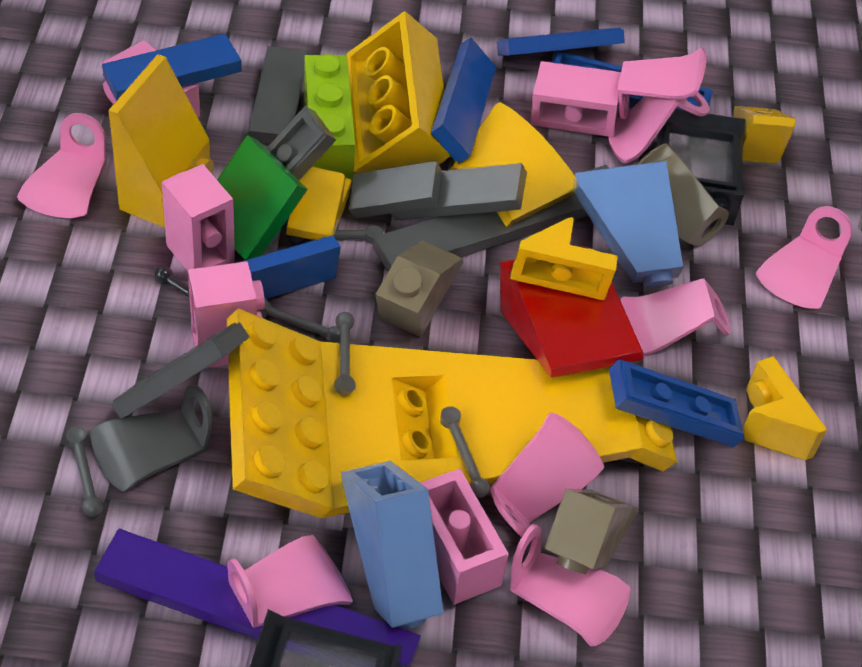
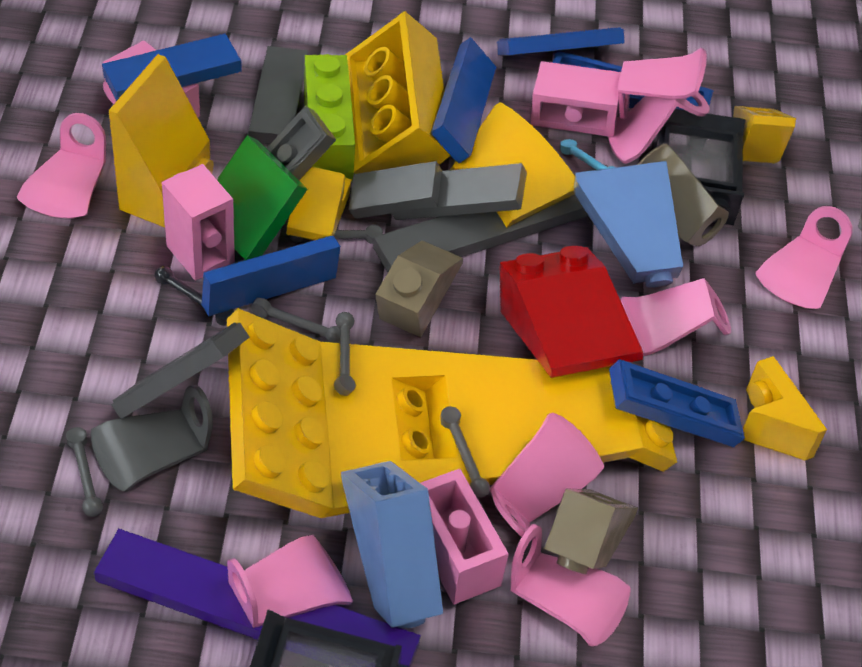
(217, 294): bright pink brick -> none
(553, 263): yellow slope -> none
(570, 147): none -> medium azure hinge

